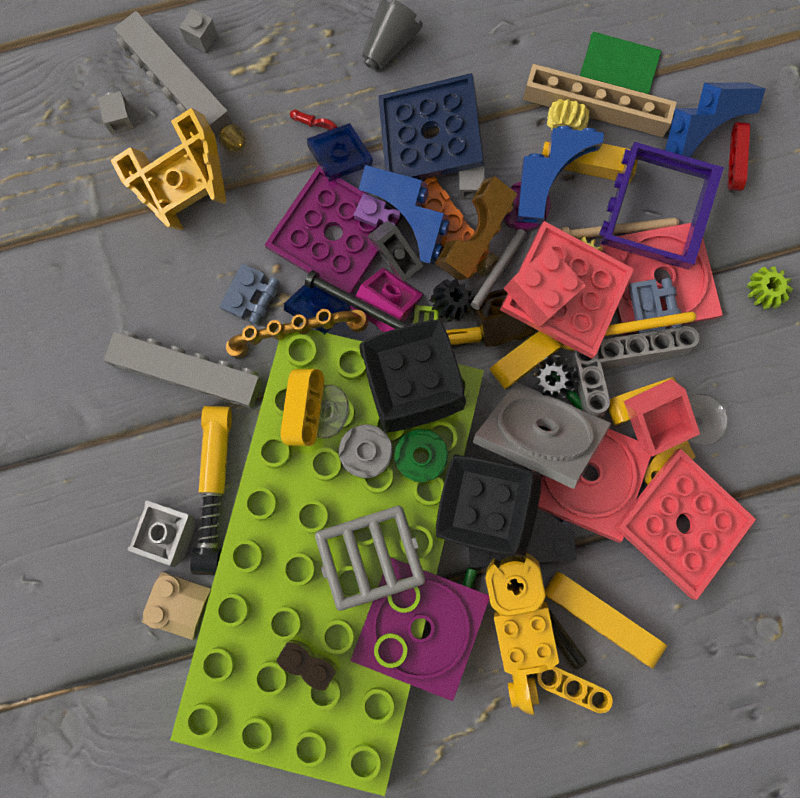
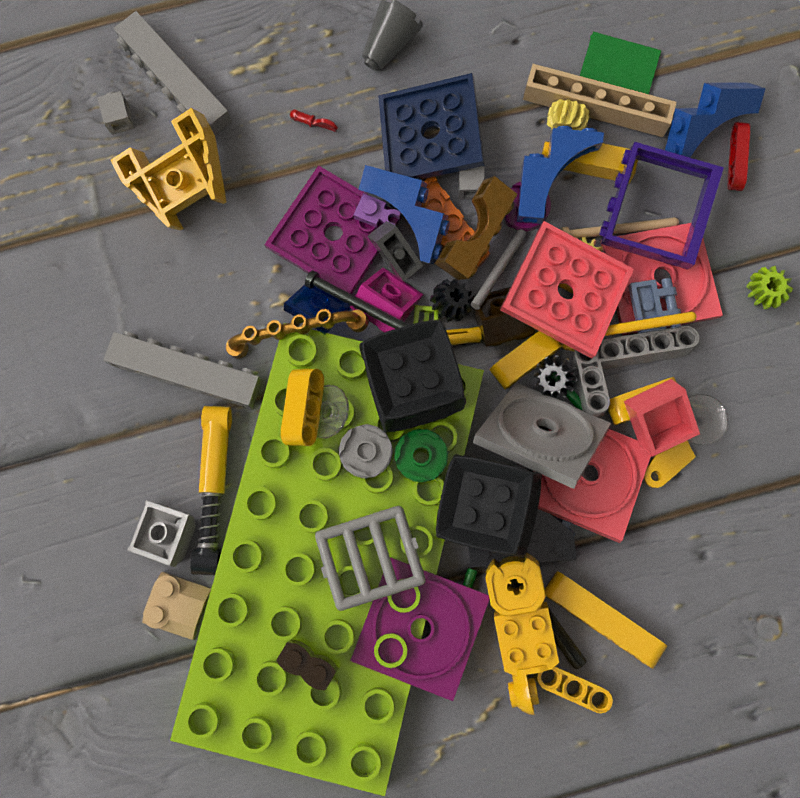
(198, 30): light grey brick -> none
(232, 138): clear yellow piece -> none
(243, 291): sand blue plate -> none
(339, 152): clear blue tile -> none
(487, 264): clear yellow tile -> none
(544, 286): coral piece -> none
(714, 520): coral piece -> none

